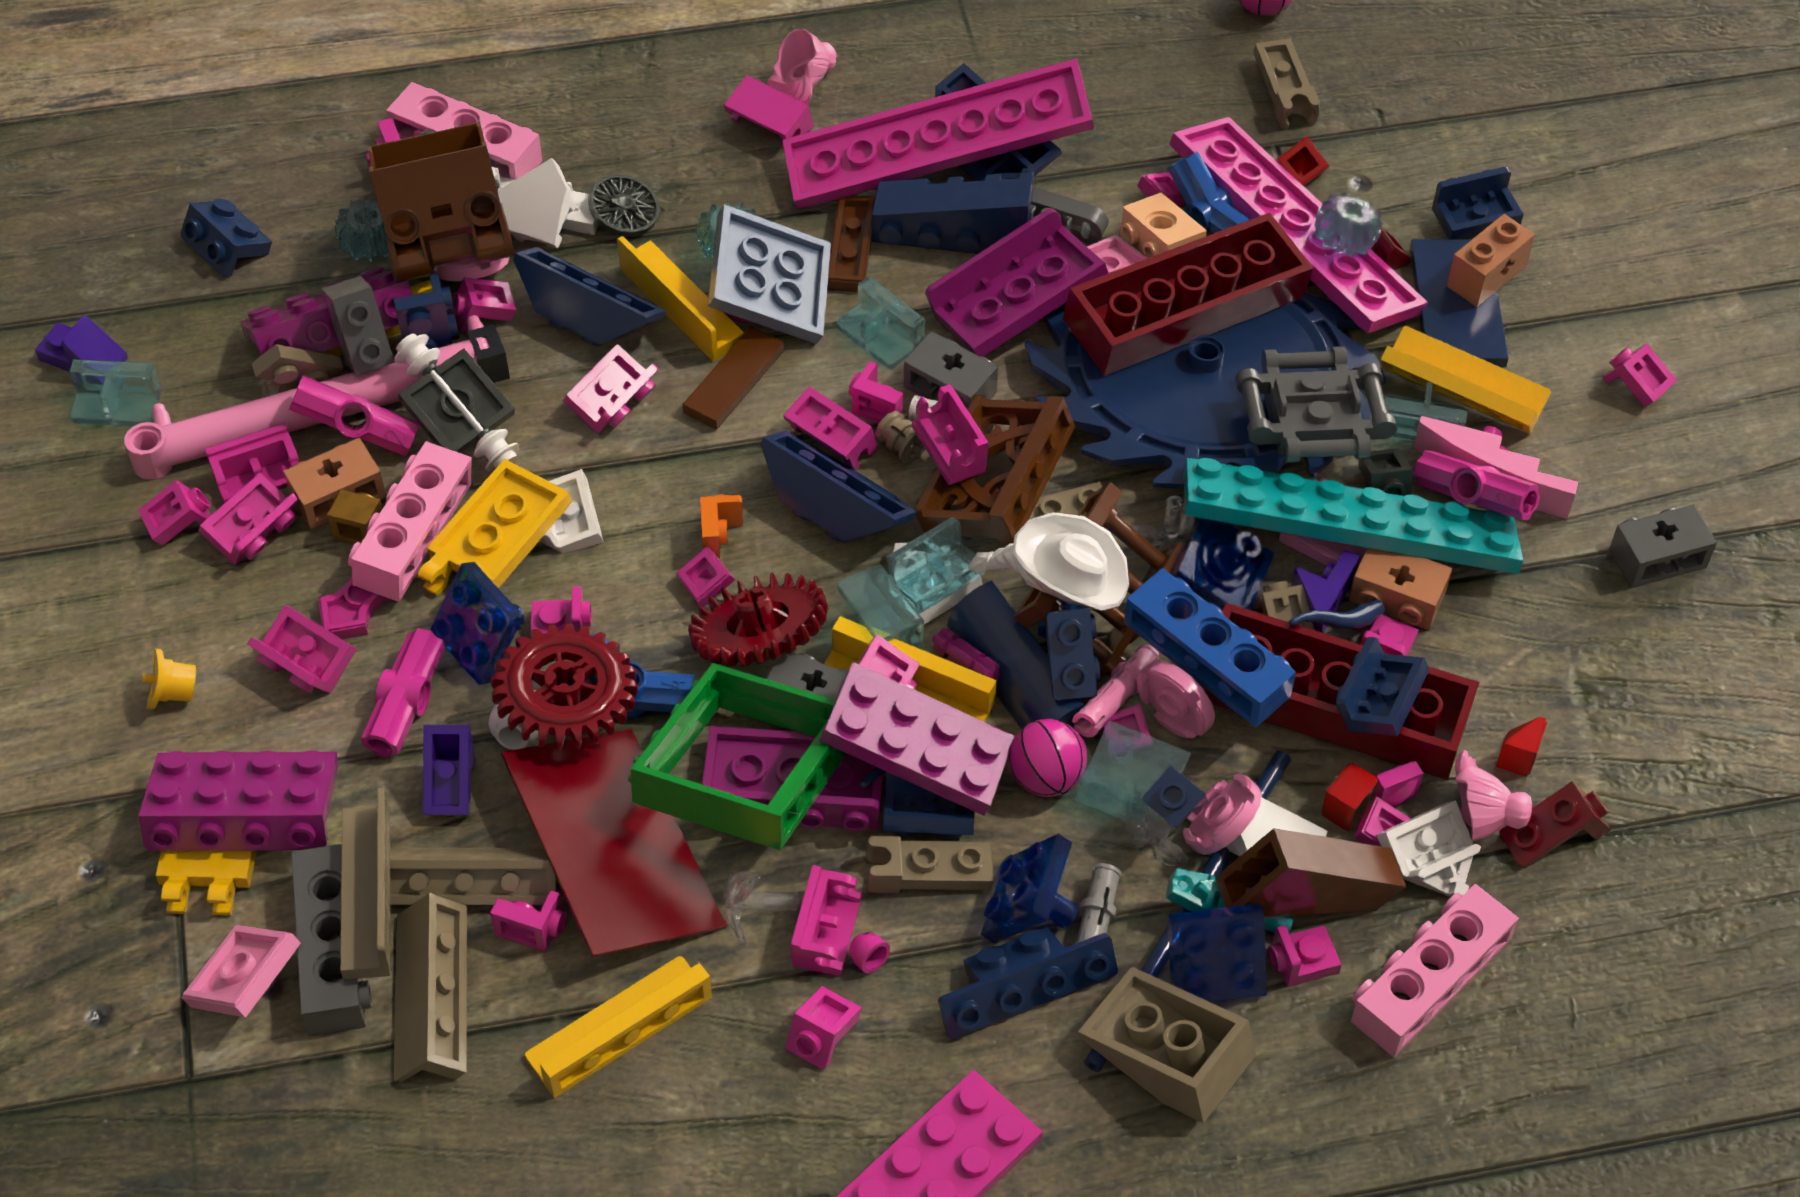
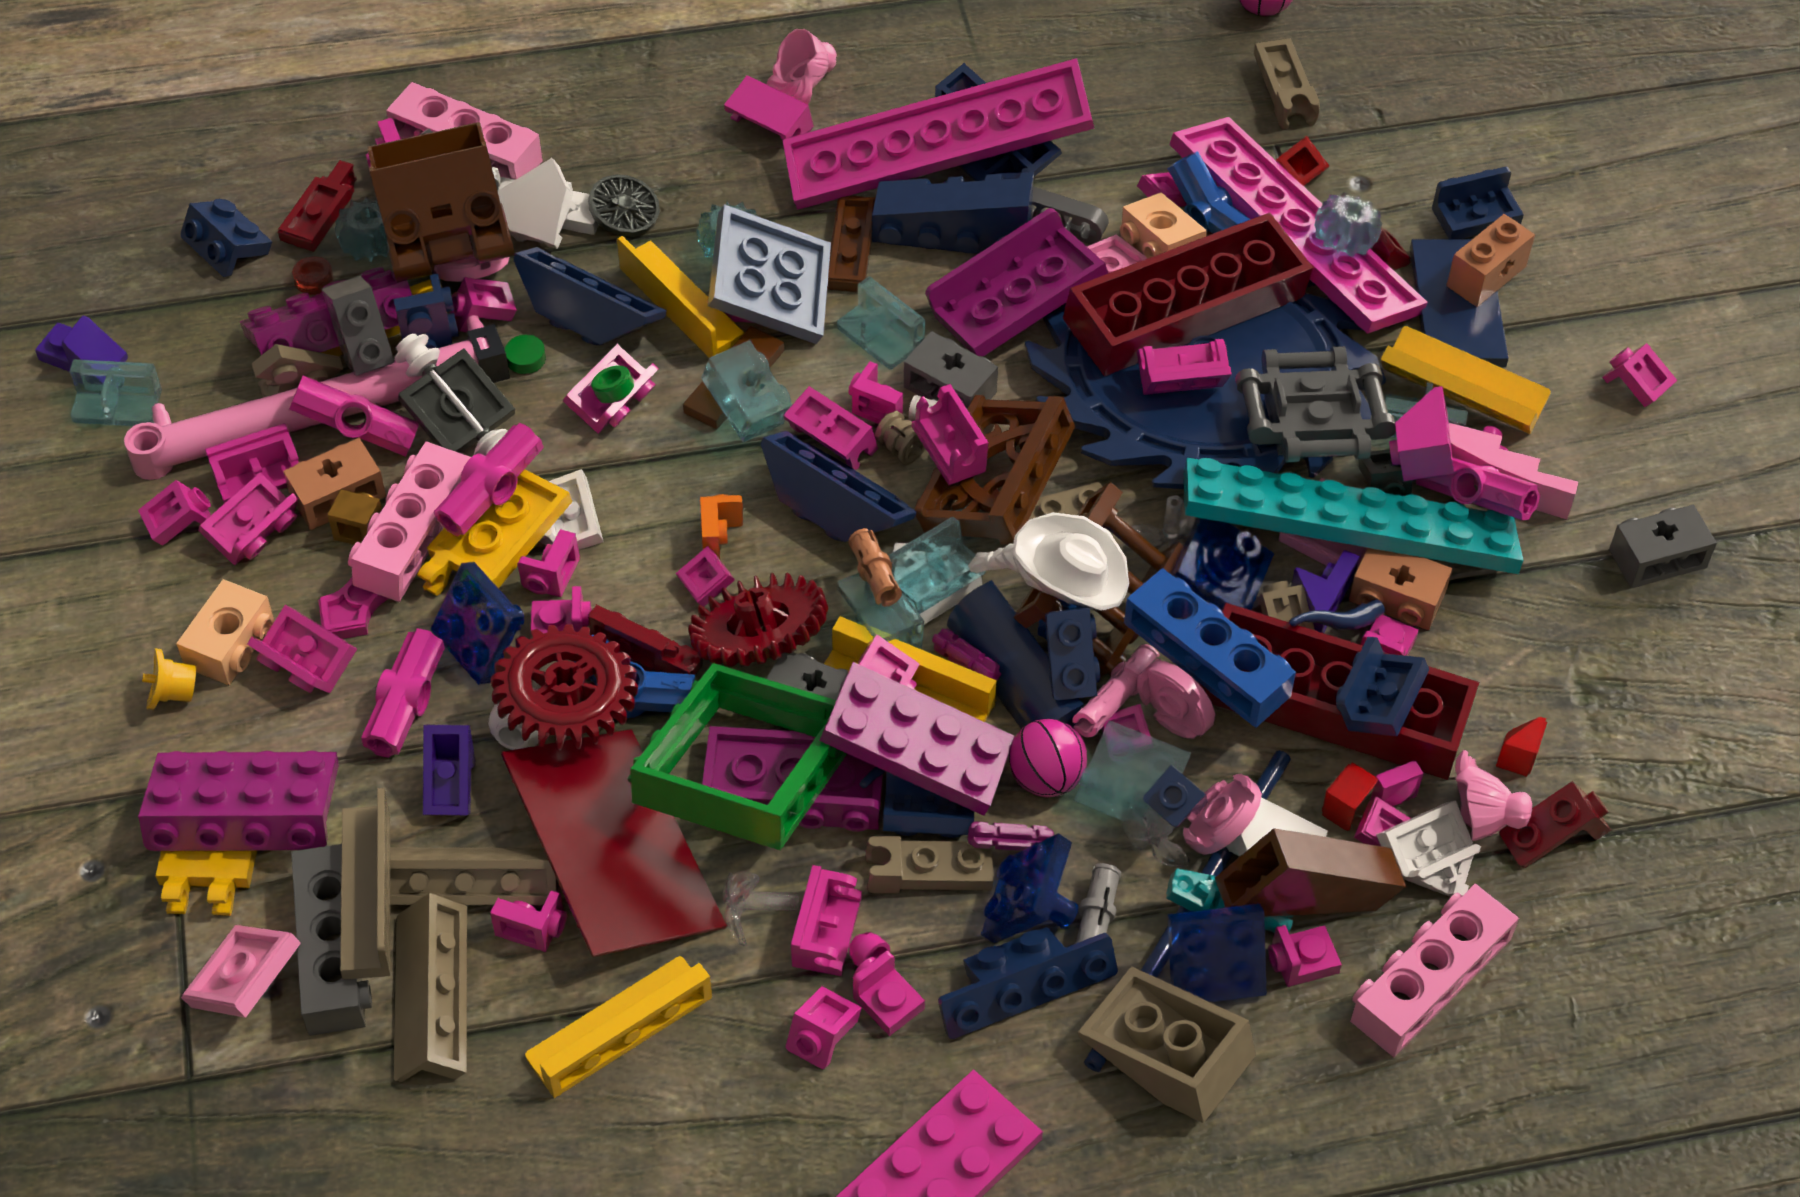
(222, 629): none -> light nougat brick
(312, 274): none -> clear red tile
(318, 208): none -> dark red hinge
(488, 479): none -> dark pink piece
(525, 354): none -> green tile
(555, 569): none -> dark pink bracket
(612, 384): none -> green tile
(644, 645): none -> dark red hinge
(746, 390): none -> clear light blue brick
(875, 567): none -> nougat pin
(885, 993): none -> dark pink bracket
(1006, 836): none -> magenta axle
(1183, 367): none -> dark pink hinge
(1424, 439): none -> dark pink slope

